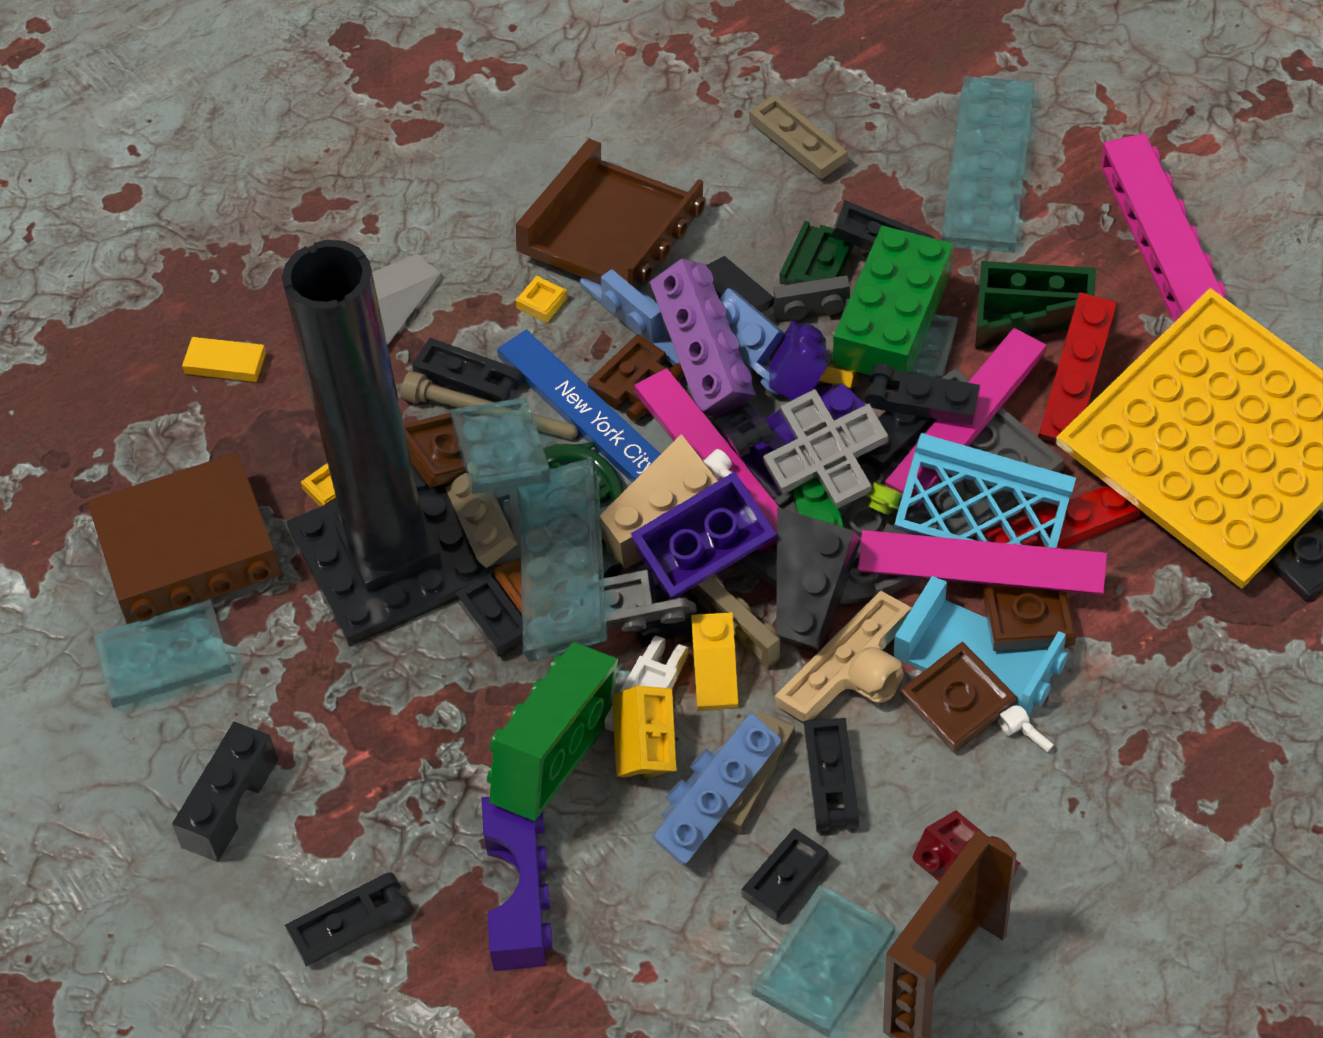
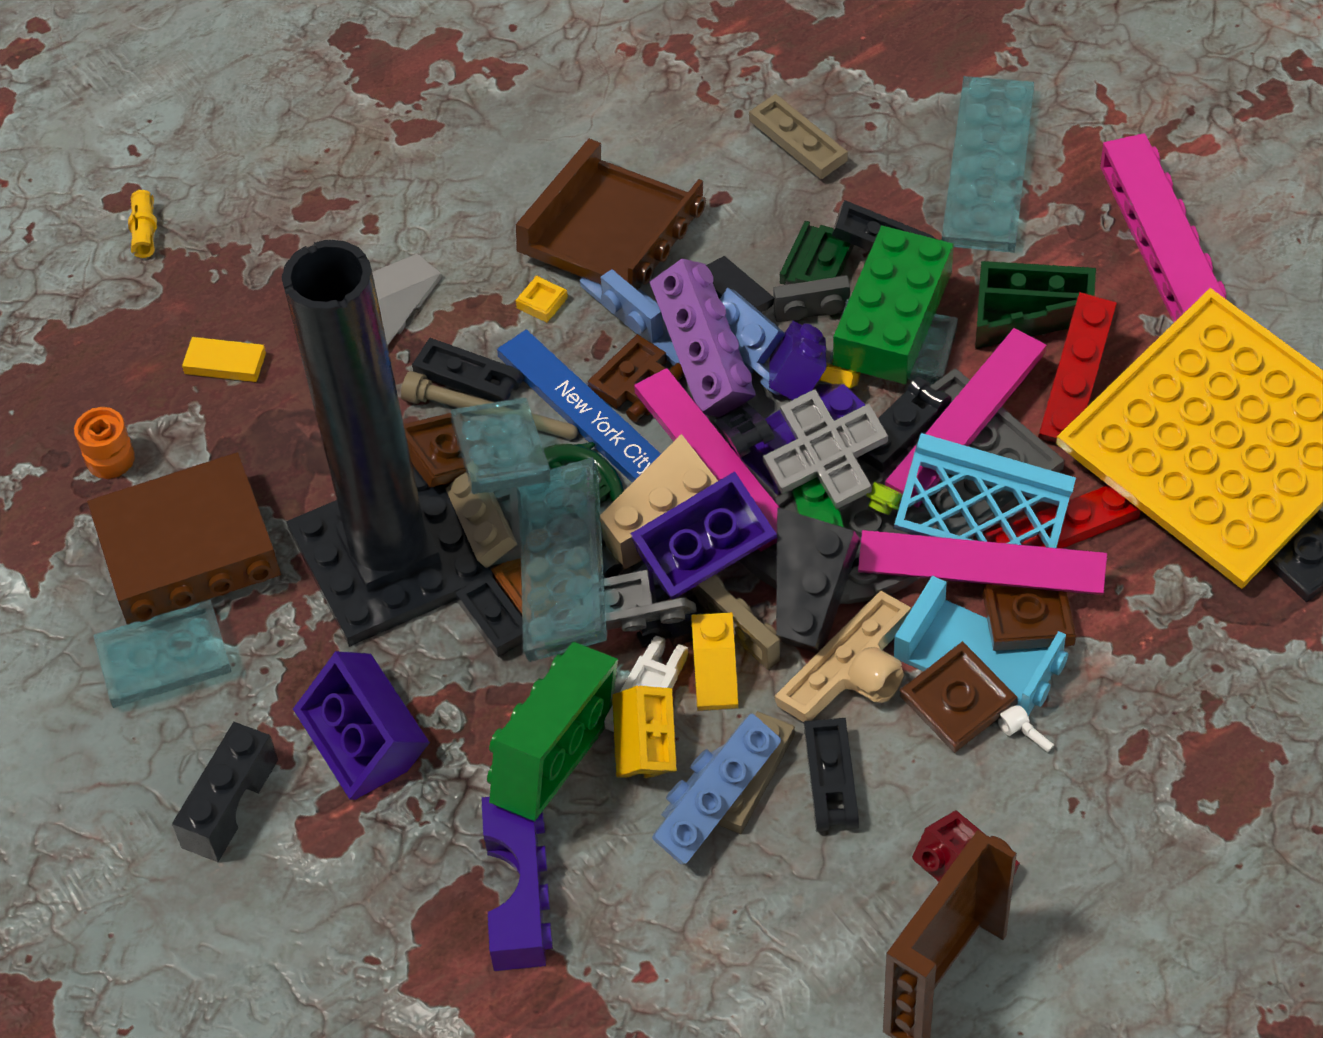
(104, 442): none -> orange wheel
(142, 224): none -> yellow pin
(320, 486): yellow tile -> none
(348, 918): black plate -> none
(359, 723): none -> dark purple slope
(718, 463): white hand -> none
(785, 874): black plate -> none
(823, 960): clear light blue plate -> none
(922, 395): black plate -> none

